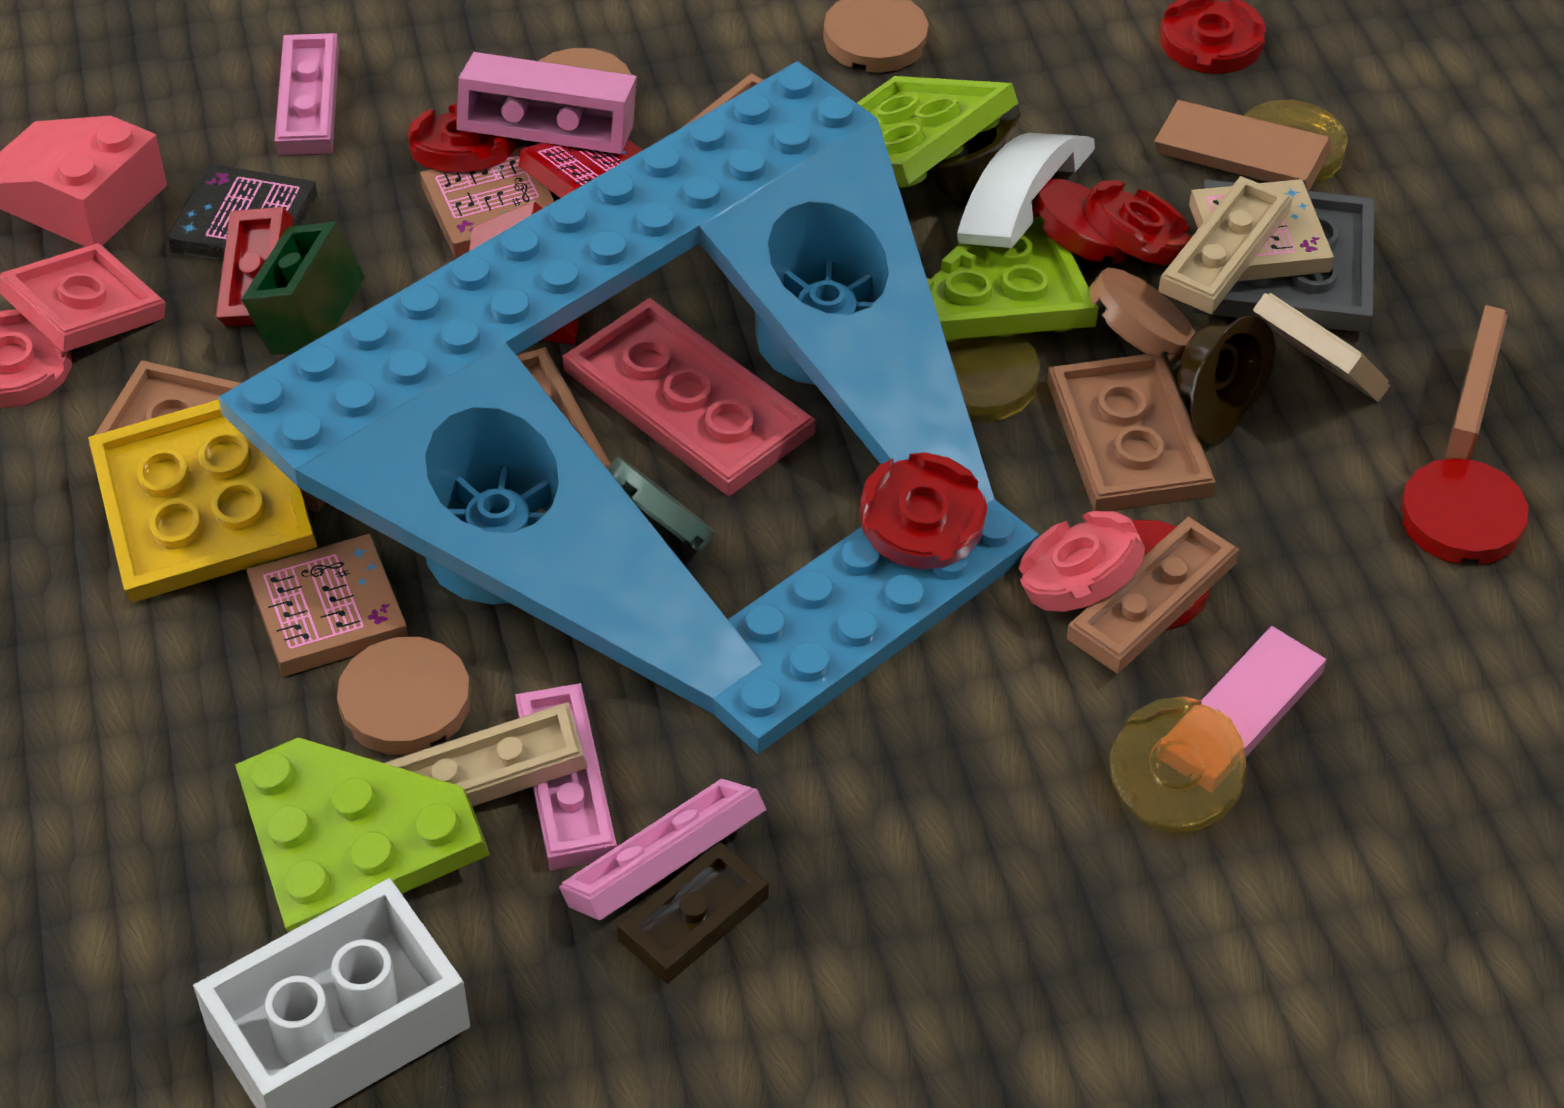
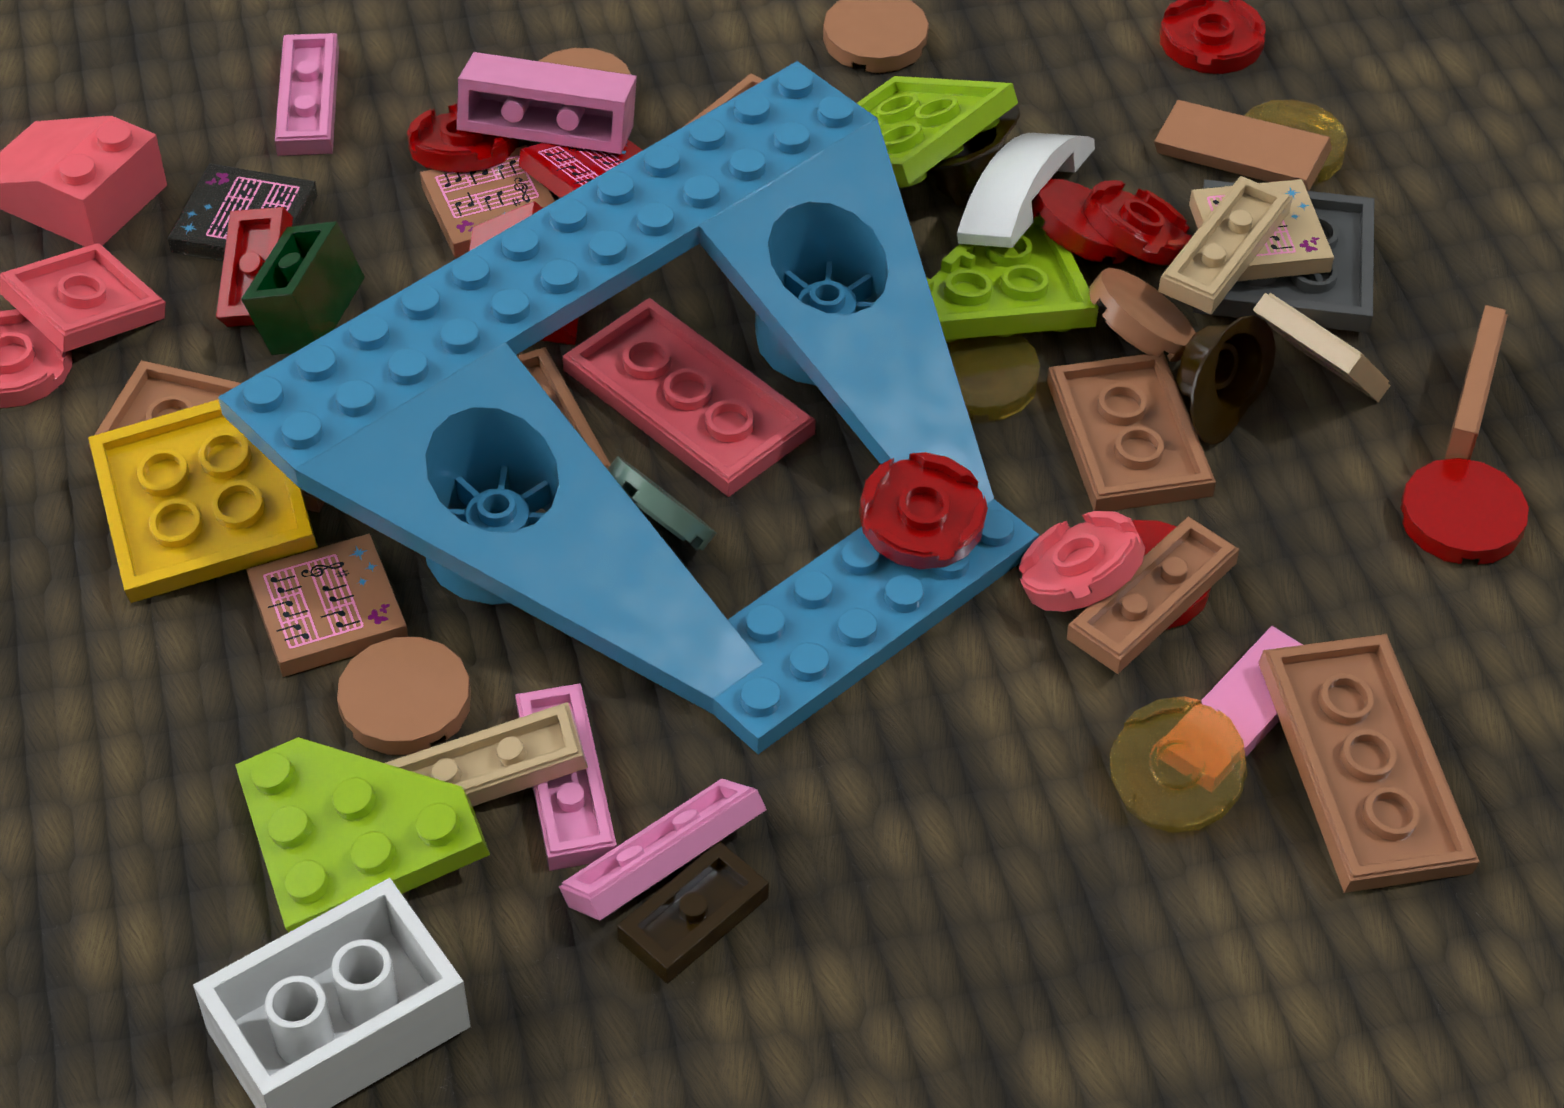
(1367, 763): none -> nougat tile

